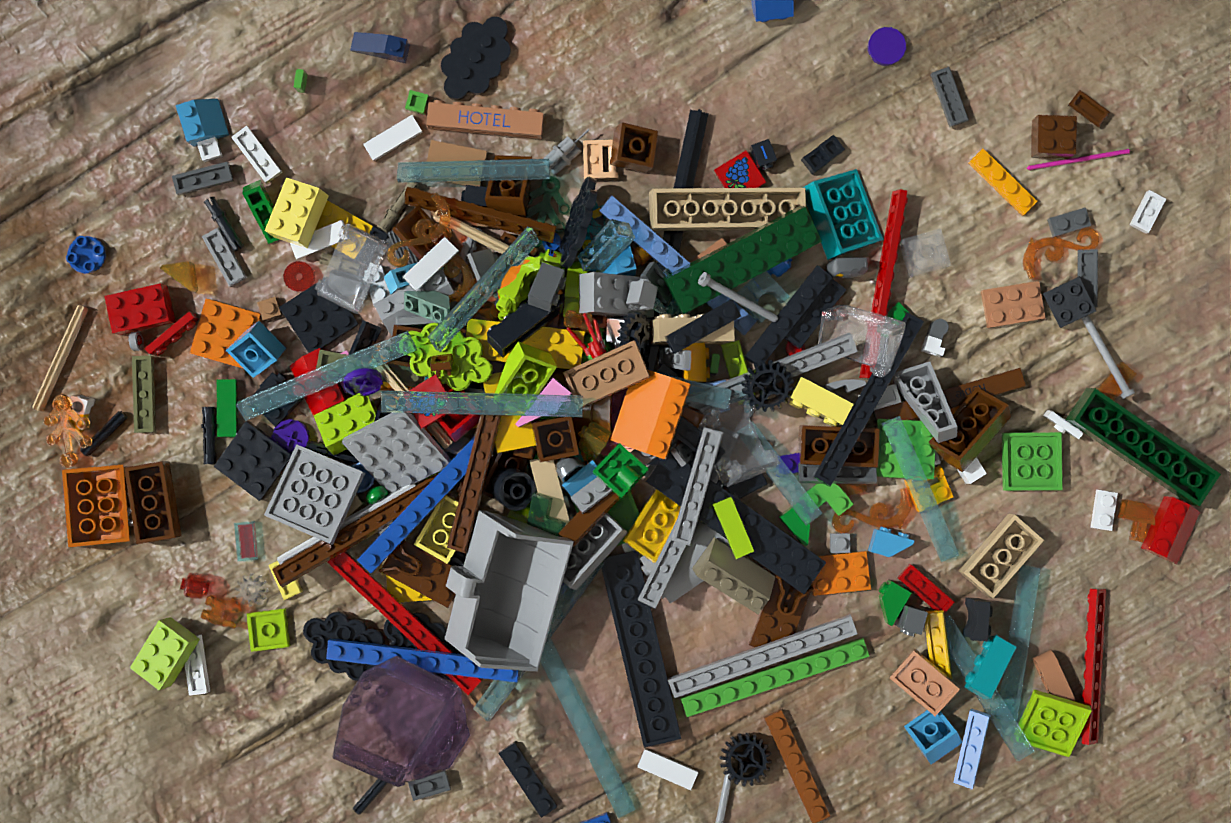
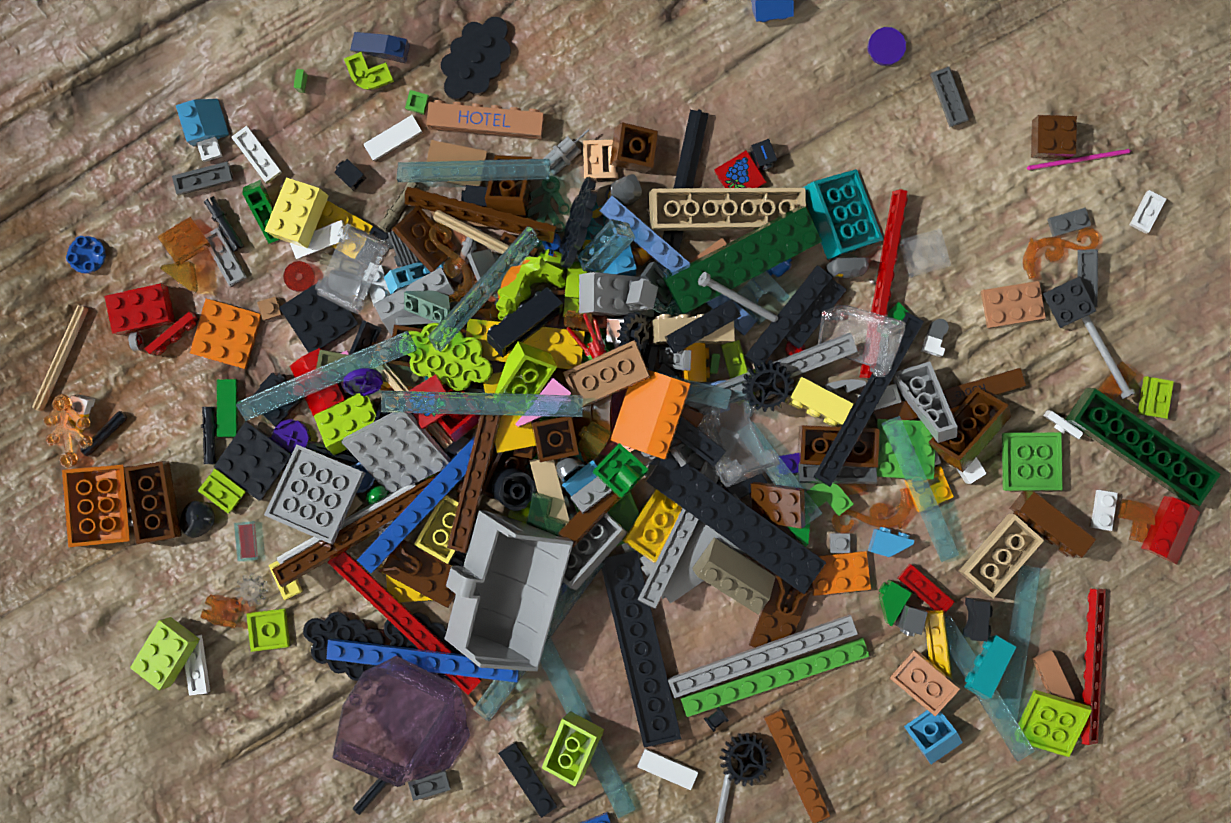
(143, 394): olive plate -> none
(184, 241): none -> clear orange plate
(195, 585): clear red head -> none
(196, 519): none -> black hat
(222, 491): none -> lime plate
(256, 349): dark azure slope -> none
(350, 174): none -> black brick
(367, 78): none -> lime plate
(420, 227): clear orange plant -> none
(430, 264): white tile -> none
(442, 362): reddish brown tile -> none
(546, 287): dark grey brick -> none
(572, 748): none -> lime brick
(625, 190): none -> dark grey piece
(697, 486): light grey tile -> none
(716, 719): none -> black bush
(733, 527): lime tile -> none
(779, 504): none -> reddish brown plate
(822, 154): black slope -> none
(972, 748): light blue plate -> none
(1002, 182): light orange plate -> none
(1052, 524): none -> reddish brown brick
(1089, 108): reddish brown tile -> none
(1155, 397): none -> lime plate

